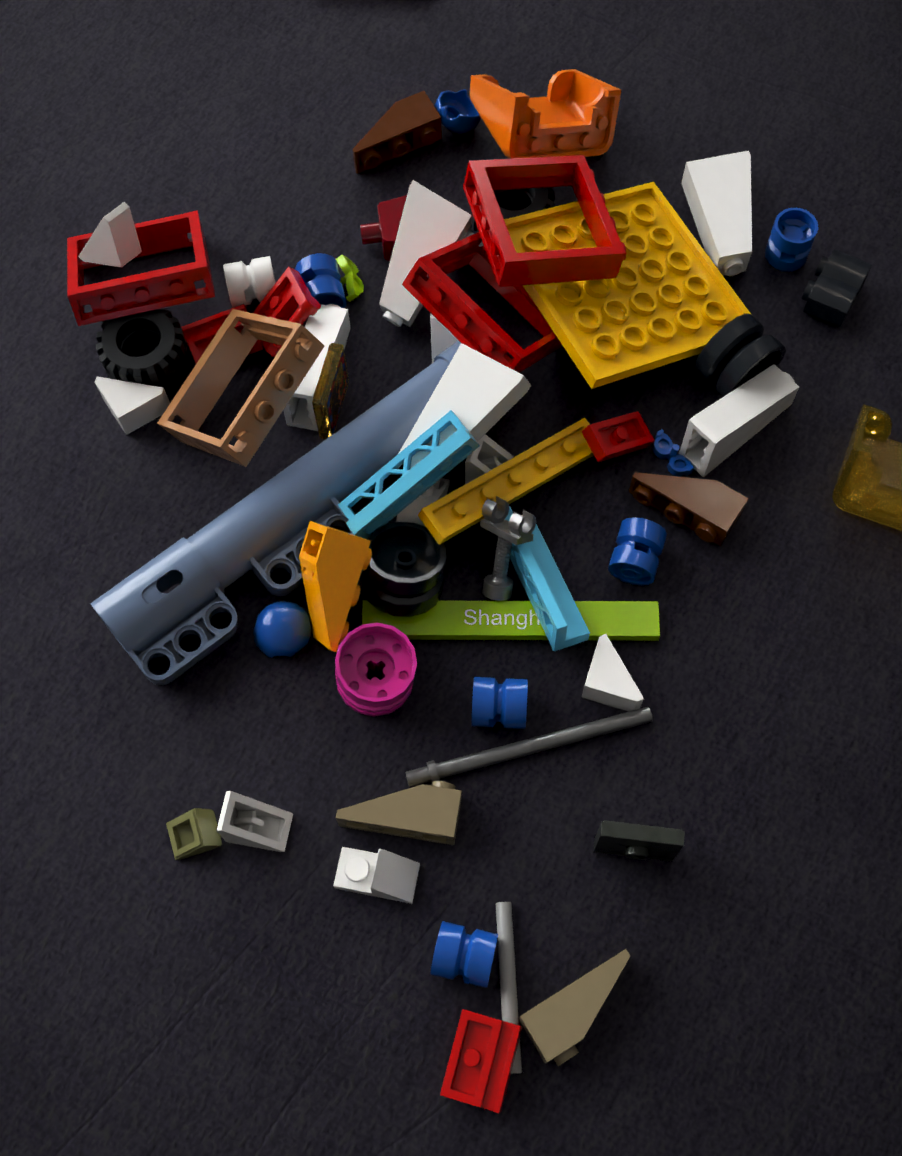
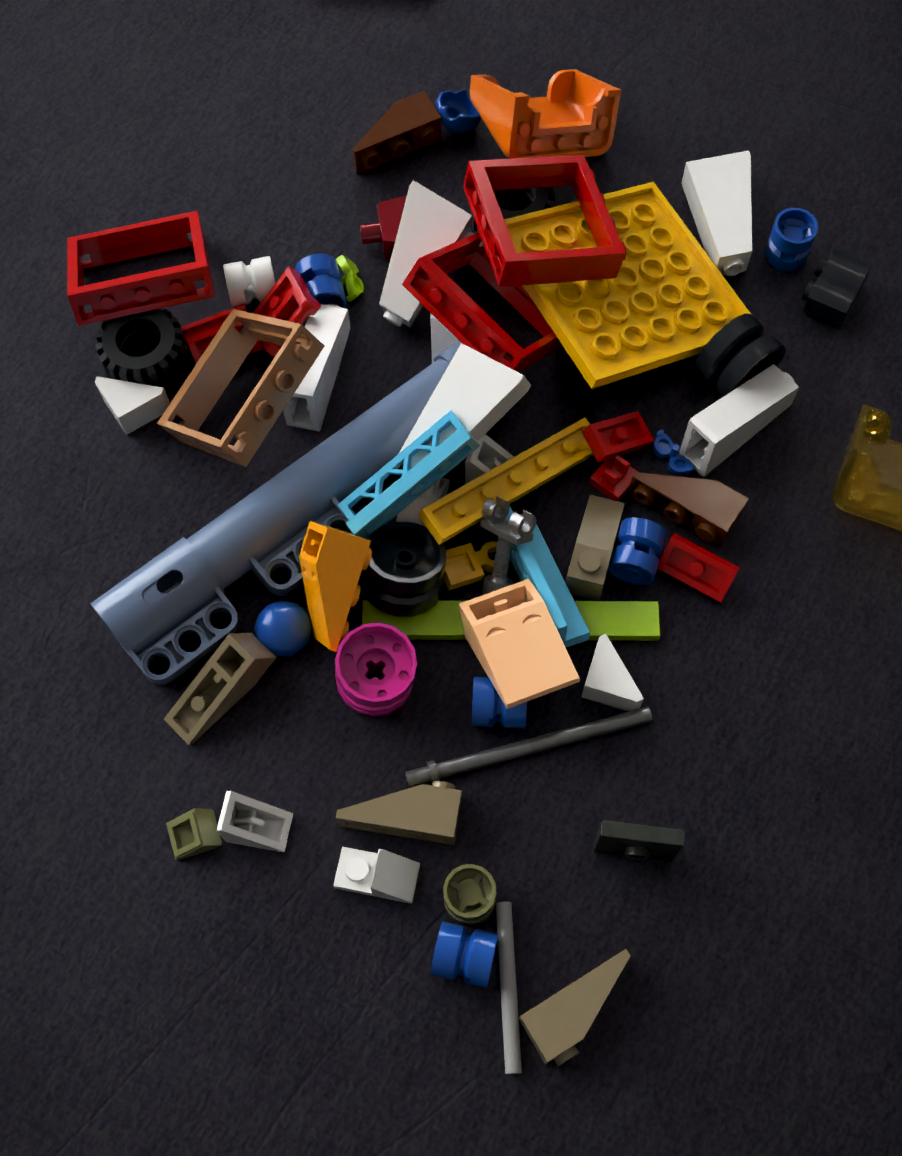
(113, 240): white slope -> none
(219, 685): none -> dark tan slope
(330, 390): clear yellow tile -> none
(467, 566): none -> yellow plate
(469, 894): none -> olive wheel
(481, 1061): red plate -> none
(517, 643): none -> light nougat slope
(594, 547): none -> dark tan slope
(613, 478): none -> red tile
(697, 567): none -> red plate

